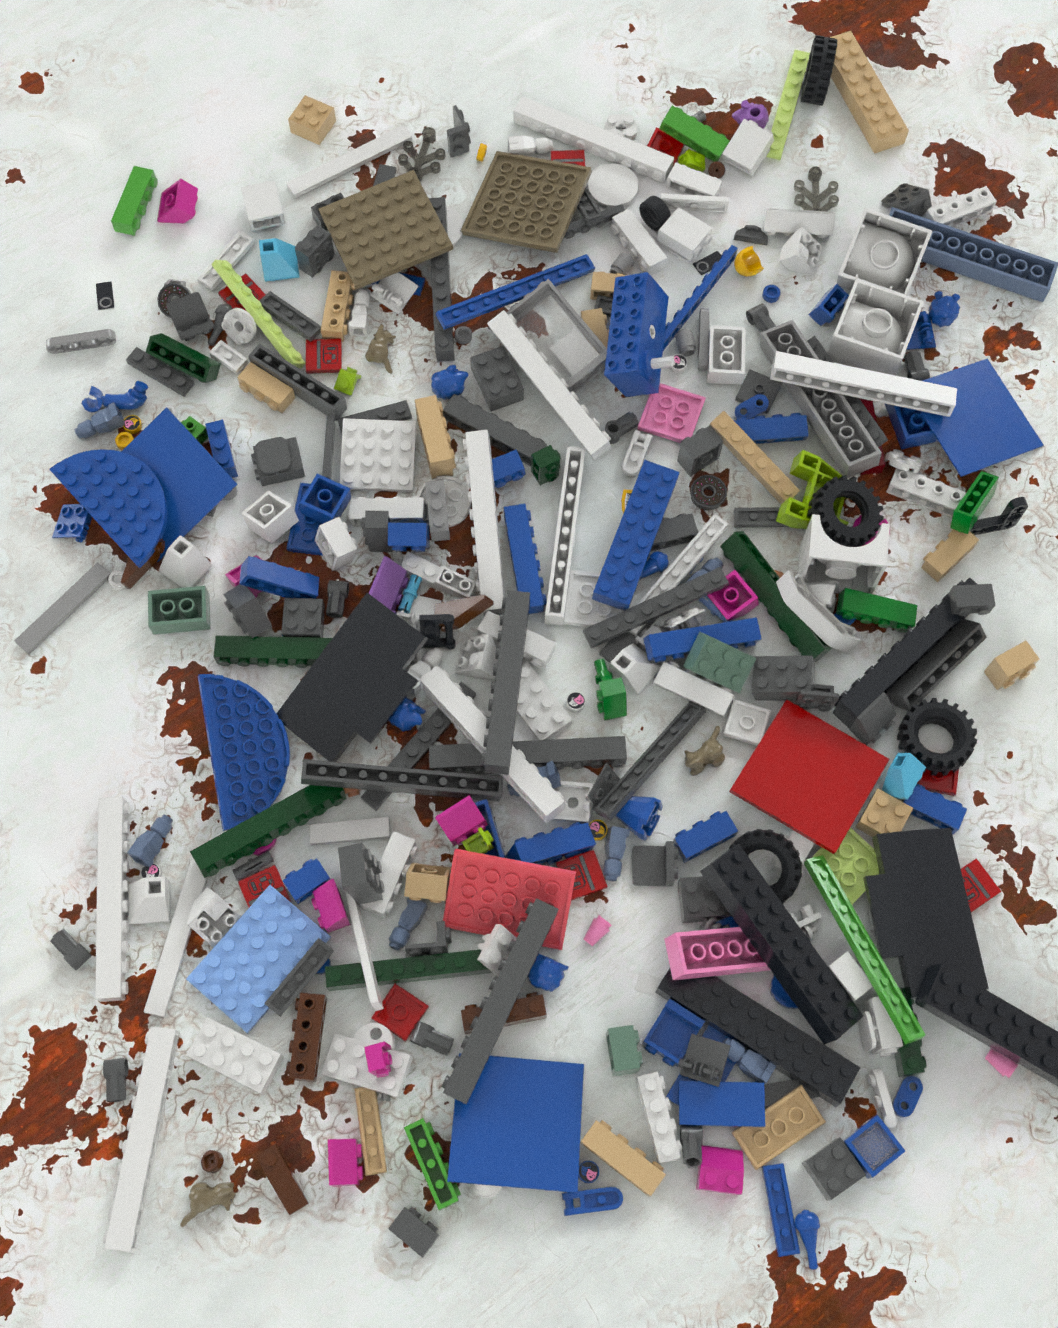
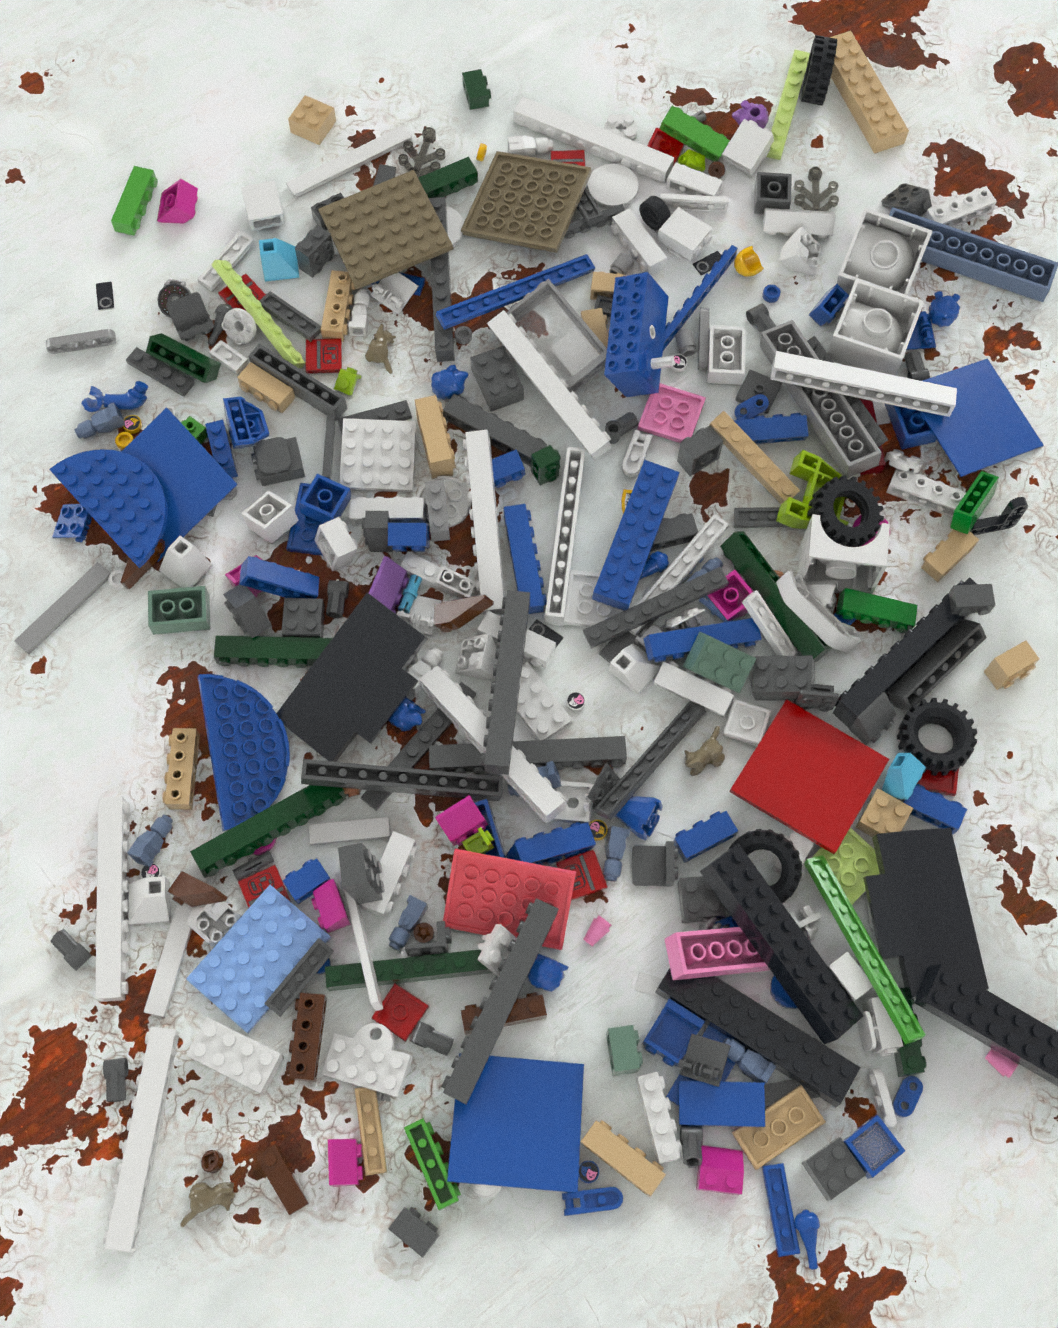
(182, 768): none -> tan brick
(194, 891): none -> reddish brown slope
(244, 422): none -> blue wedge
(379, 1059): dark pink brick -> none
(423, 933): none -> reddish brown tile
(427, 882): tan brick -> none
(430, 628): black plate -> none
(449, 178): none -> dark green brick
(458, 137): dark grey bracket -> none
(475, 89): none -> dark green brick
(545, 631): none -> black sticker
(611, 693): green brick -> none
(712, 483): tile -> none
(751, 234): dark grey tile -> none
(769, 625): none -> white plate
(772, 191): none -> dark grey brick
(881, 413): none -> white sticker
(978, 884): red tile -> none

